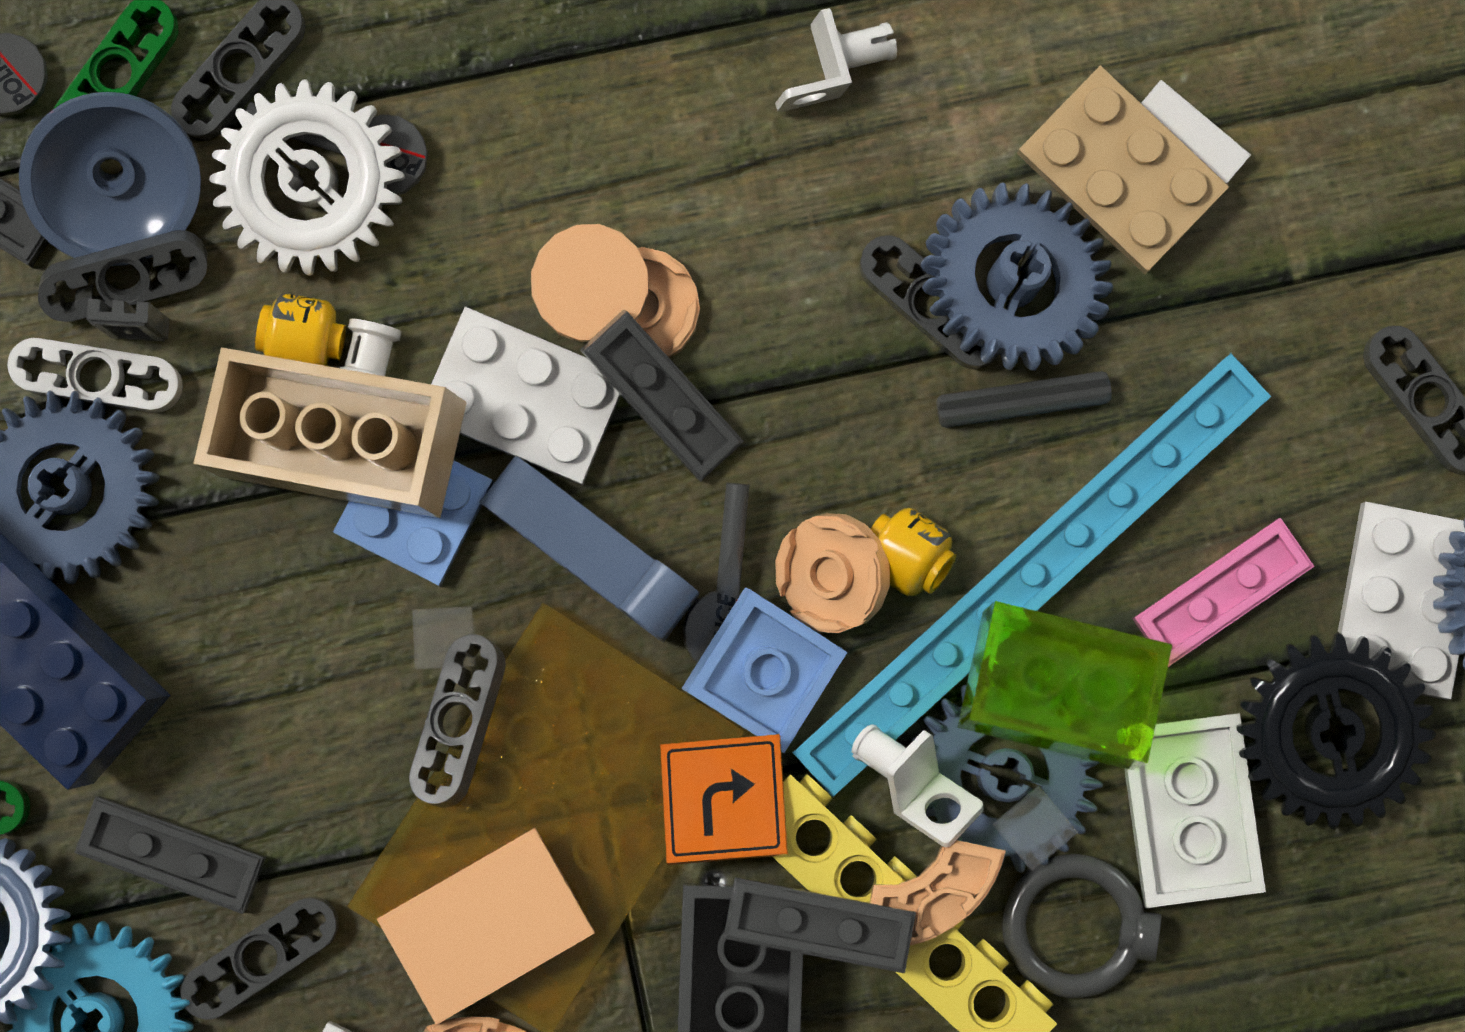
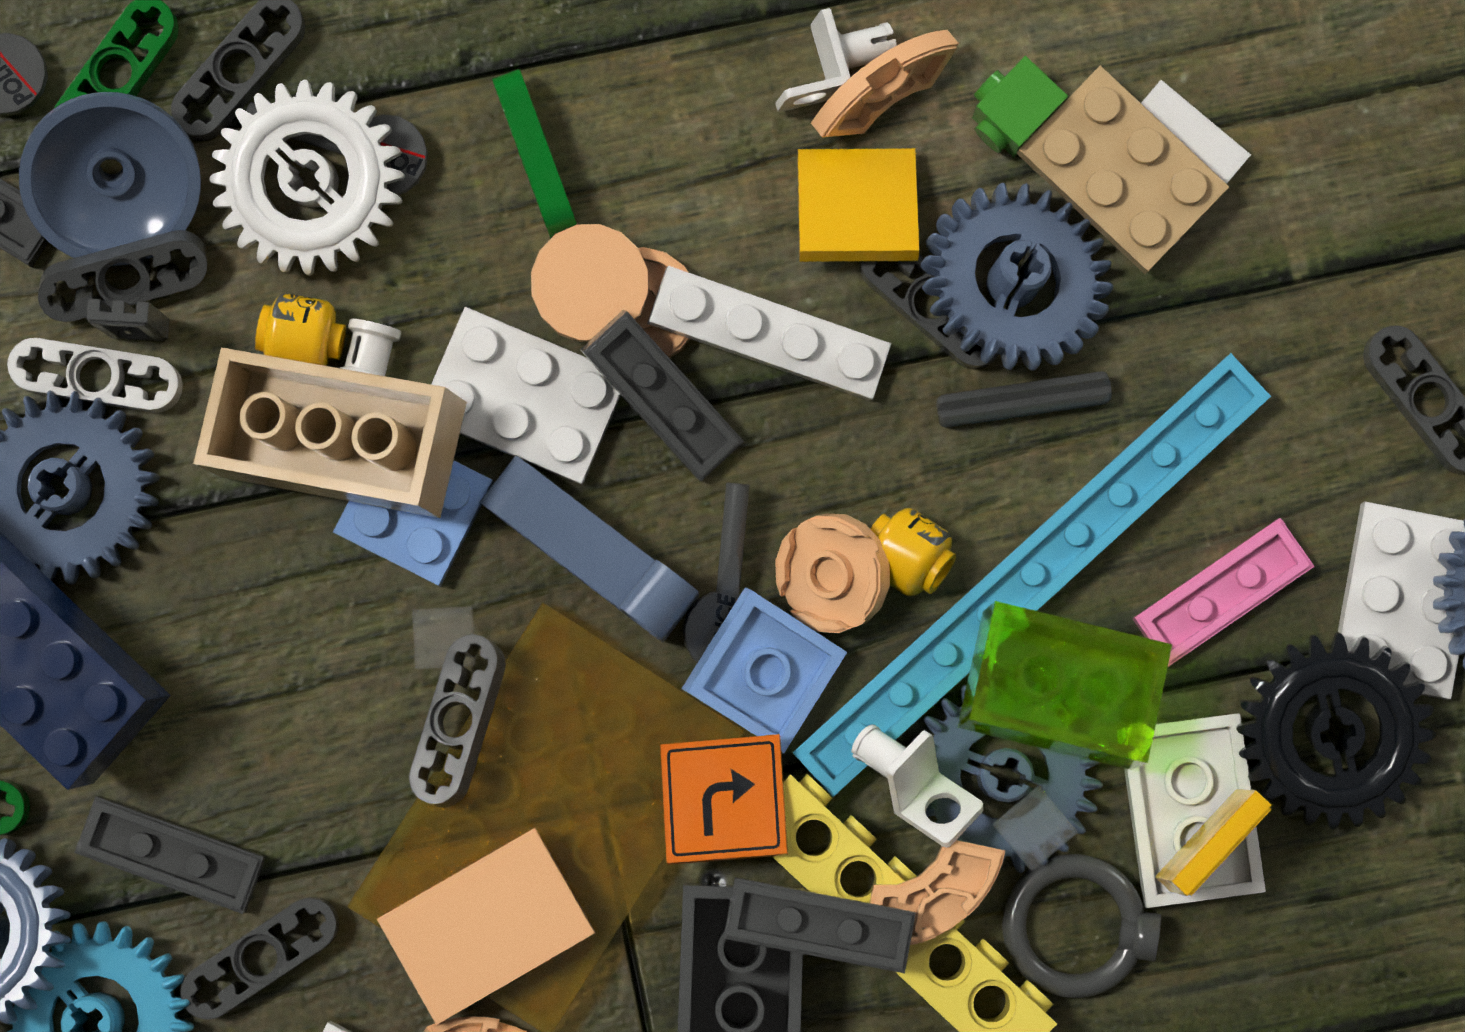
(534, 152): none -> green beam
(769, 333): none -> white plate
(857, 205): none -> yellow tile
(884, 82): none -> light nougat tile
(1015, 106): none -> bright green brick
(1214, 842): none -> yellow tile

